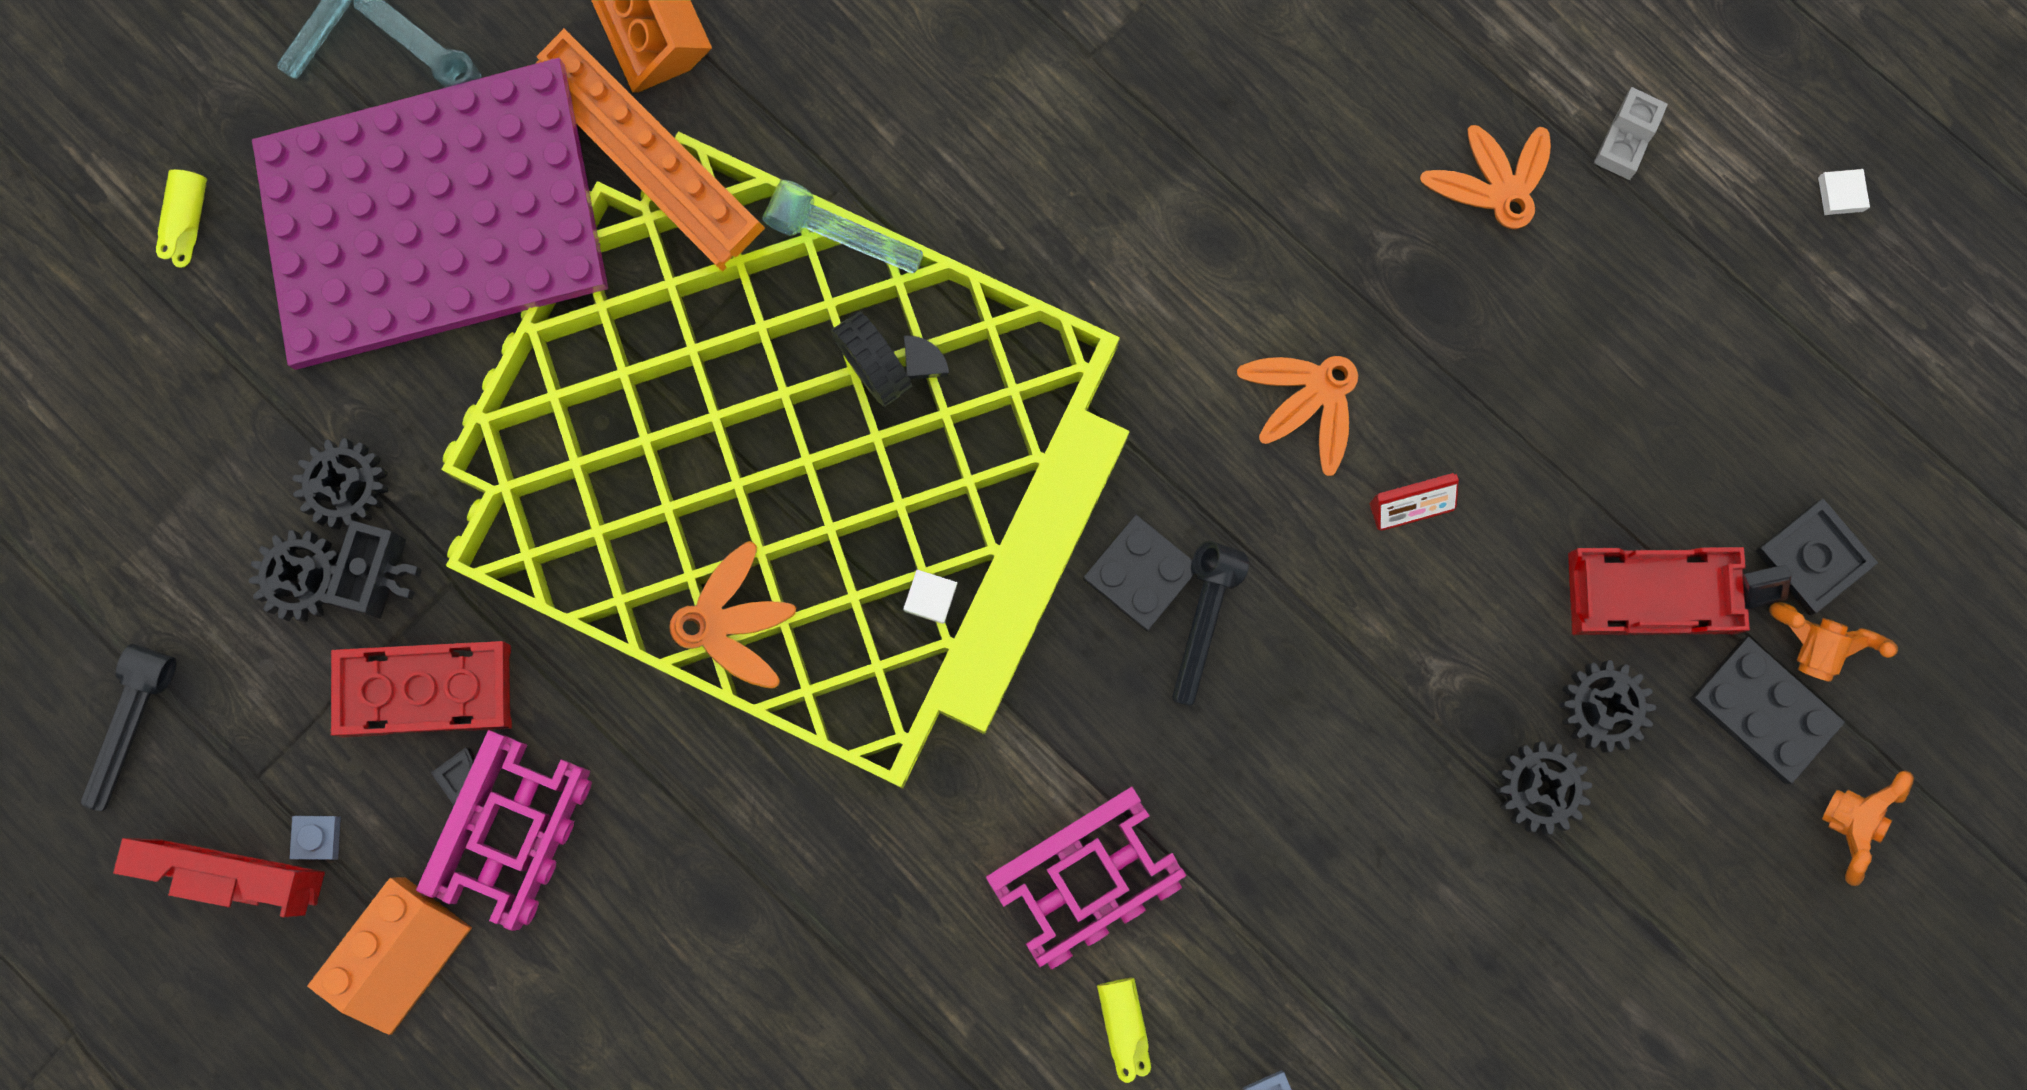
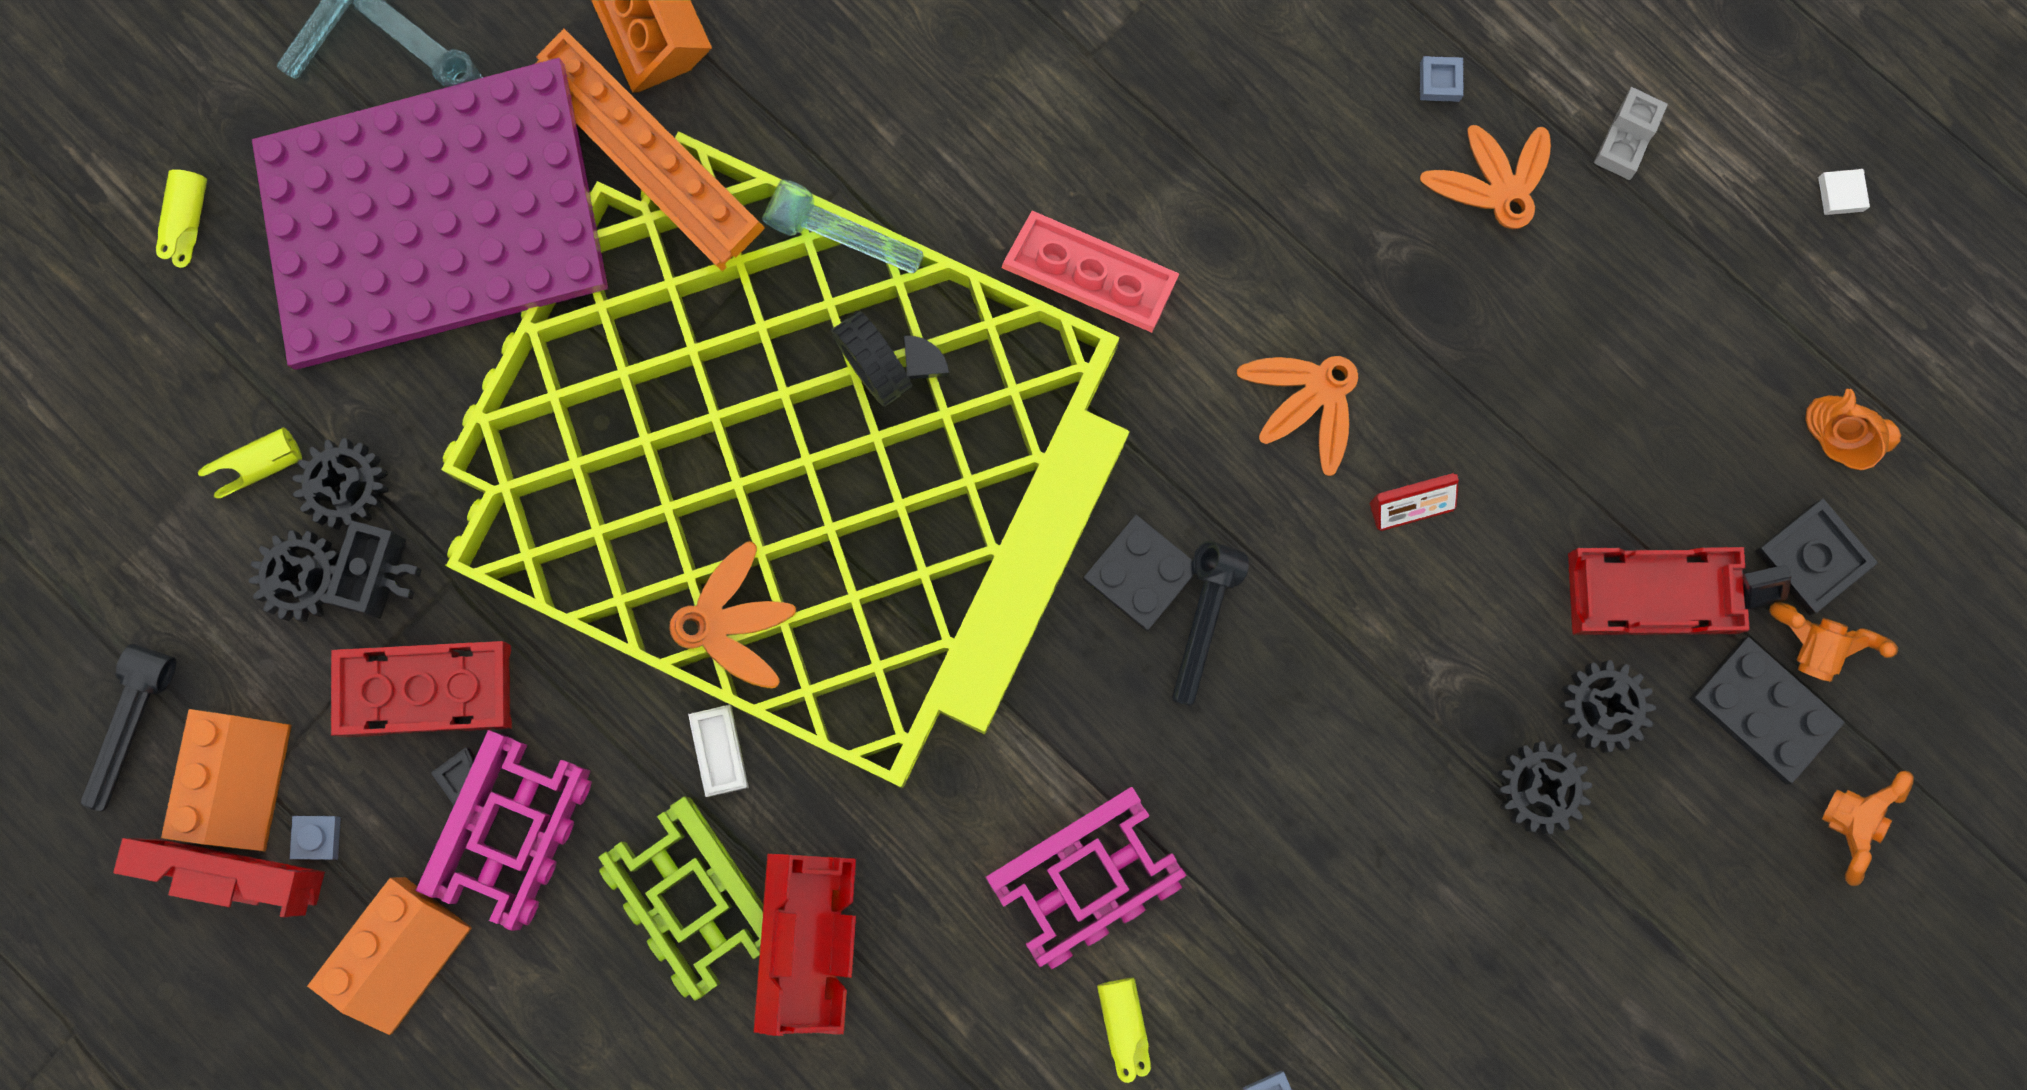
(226, 781): none -> orange slope
(256, 460): none -> neon yellow piece
(658, 921): none -> lime fence
(718, 751): none -> white tile
(805, 945): none -> red piece
(930, 596): white tile -> none
(1091, 271): none -> coral slope
(1441, 78): none -> sand blue plate
(1851, 431): none -> orange hair

